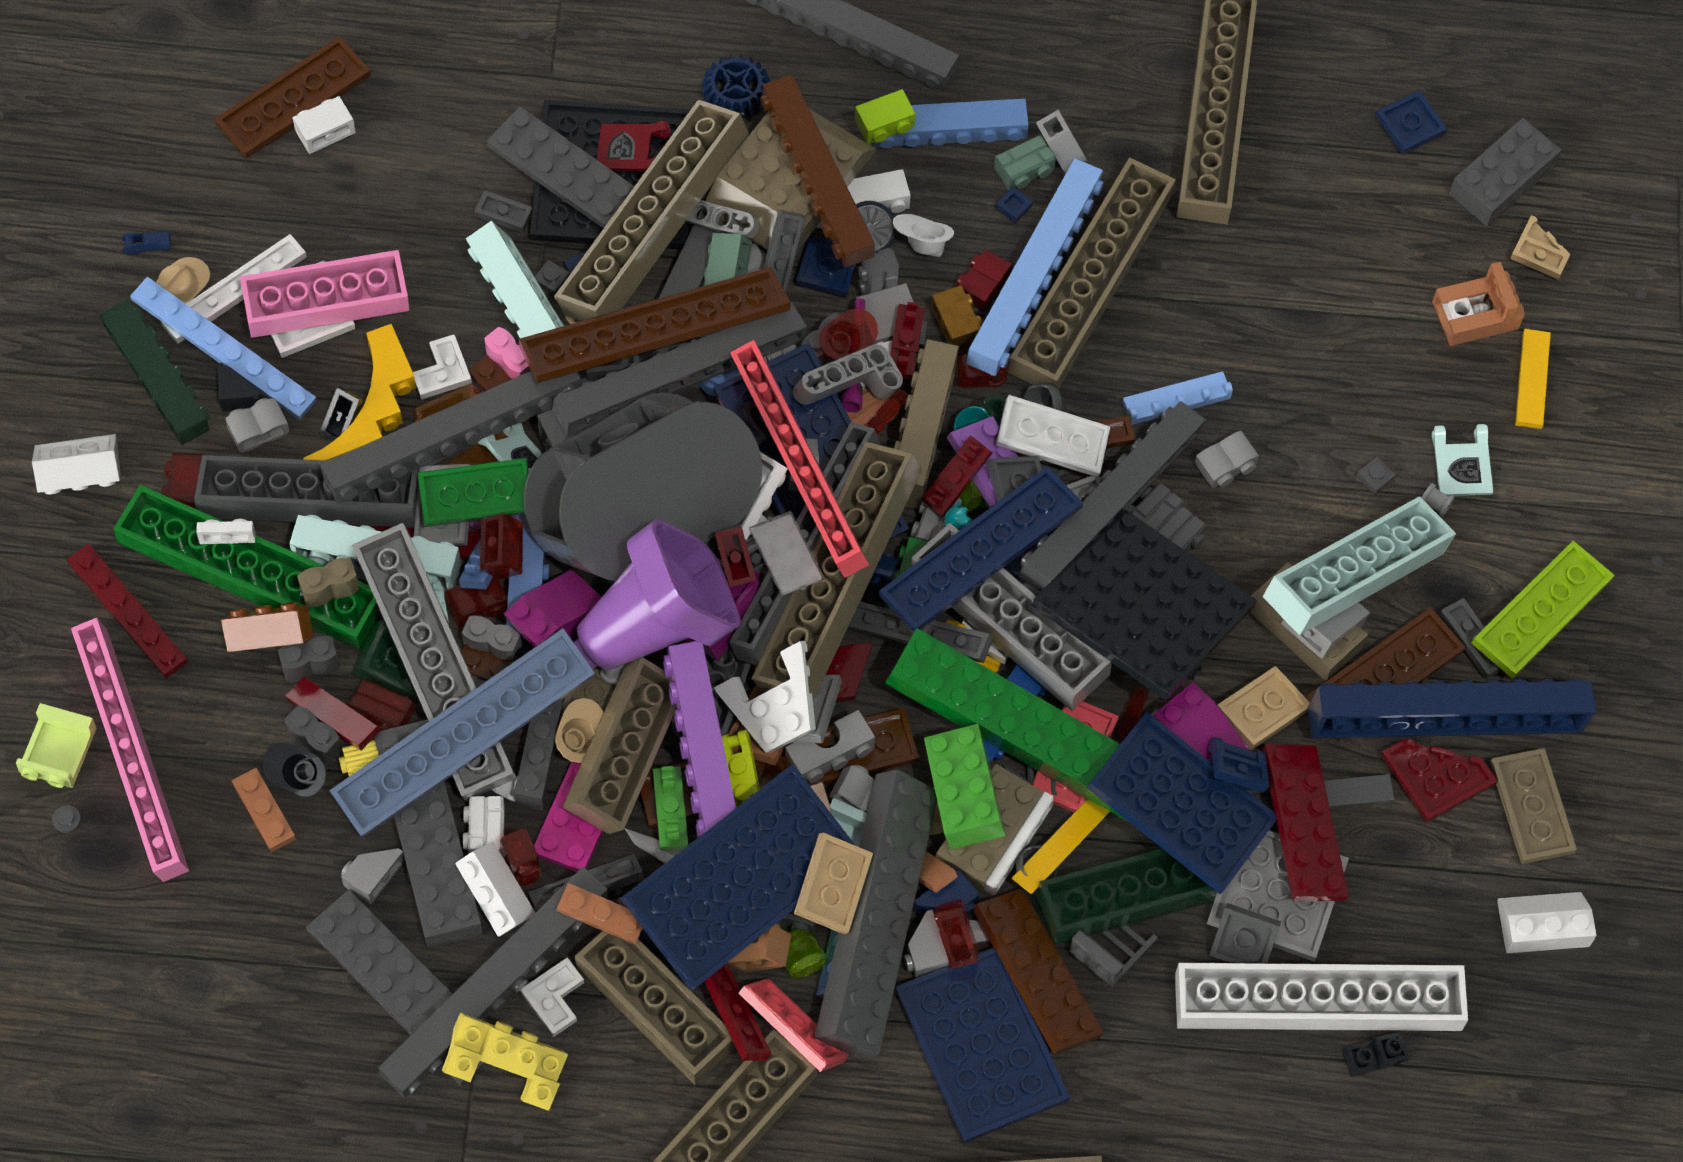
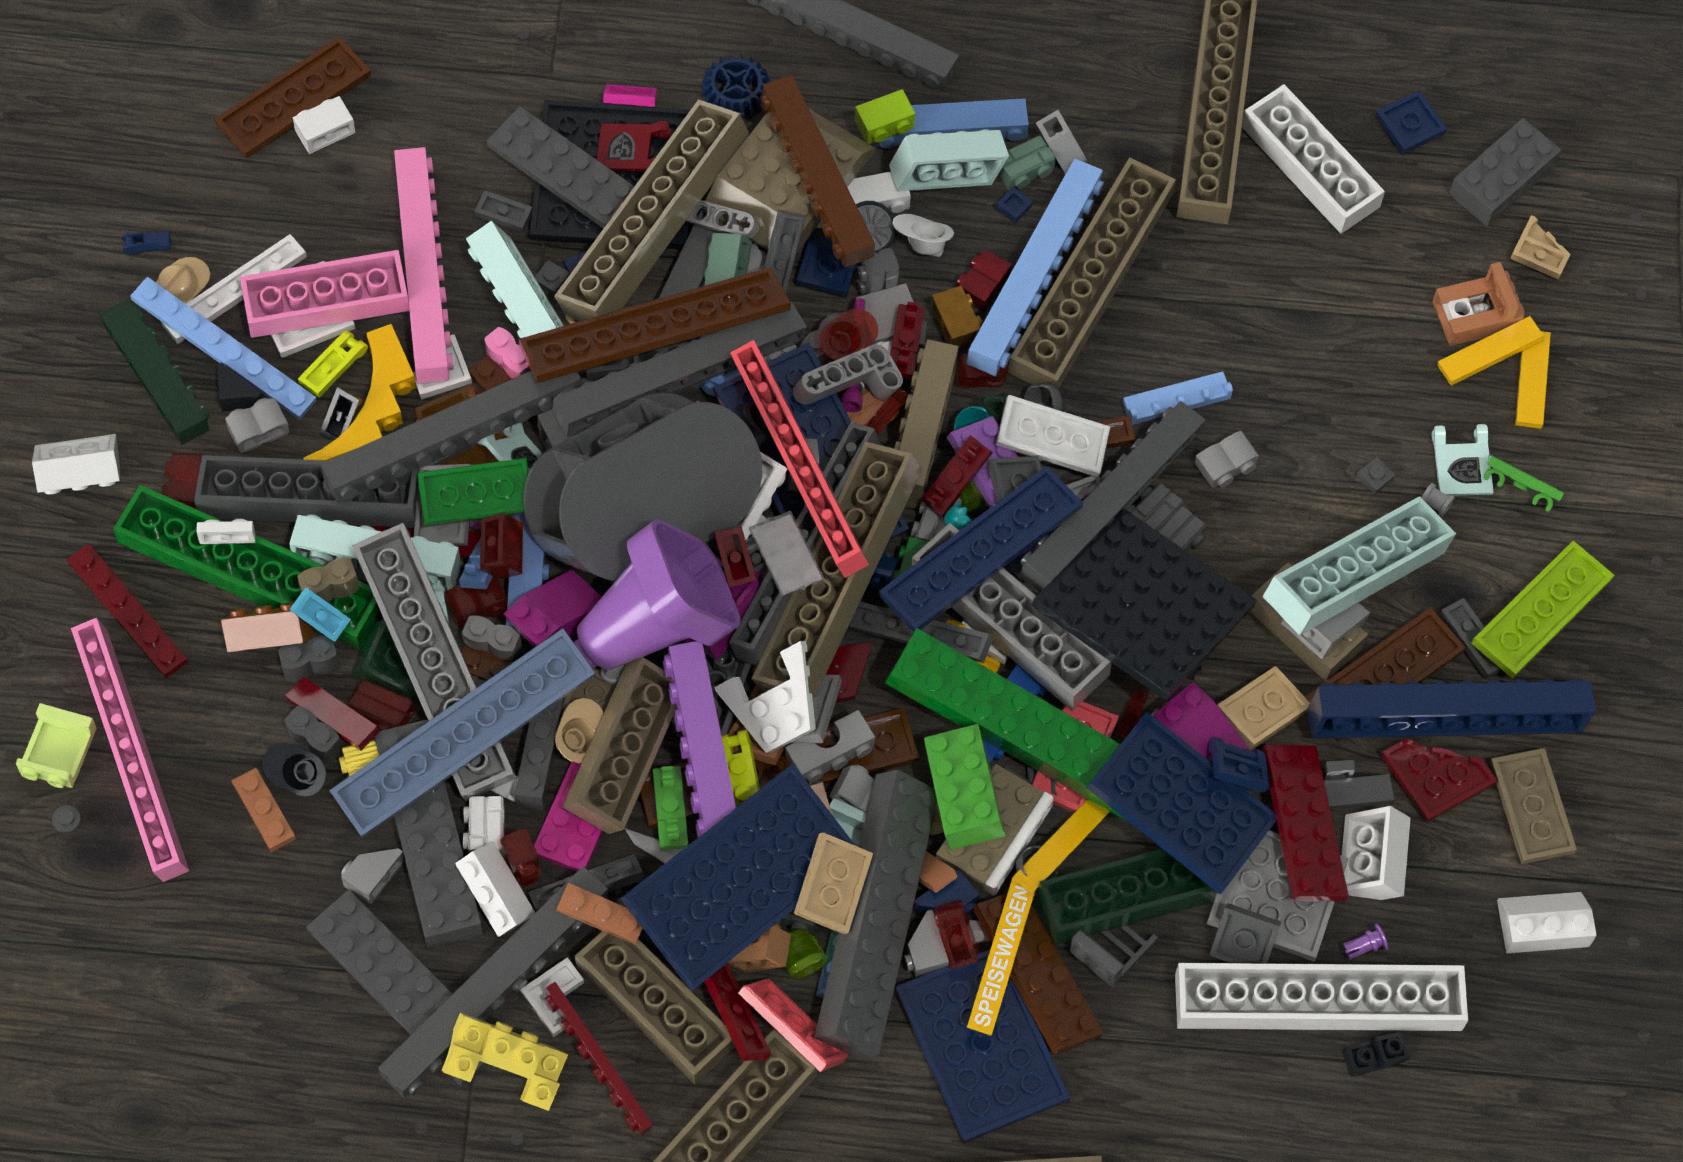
(320, 614): none -> medium azure plate
(332, 363): none -> neon yellow plate
(421, 265): none -> bright pink brick
(603, 1070): none -> dark red plate
(630, 95): none -> dark pink plate
(948, 160): none -> light aqua brick
(1000, 959): none -> yellow sticker
(1312, 159): none -> white brick
(1338, 769): none -> dark grey tile
(1366, 943): none -> medium lavender pin
(1376, 852): none -> white slope
(1490, 350): none -> yellow tile
(1523, 481): none -> bright green plate

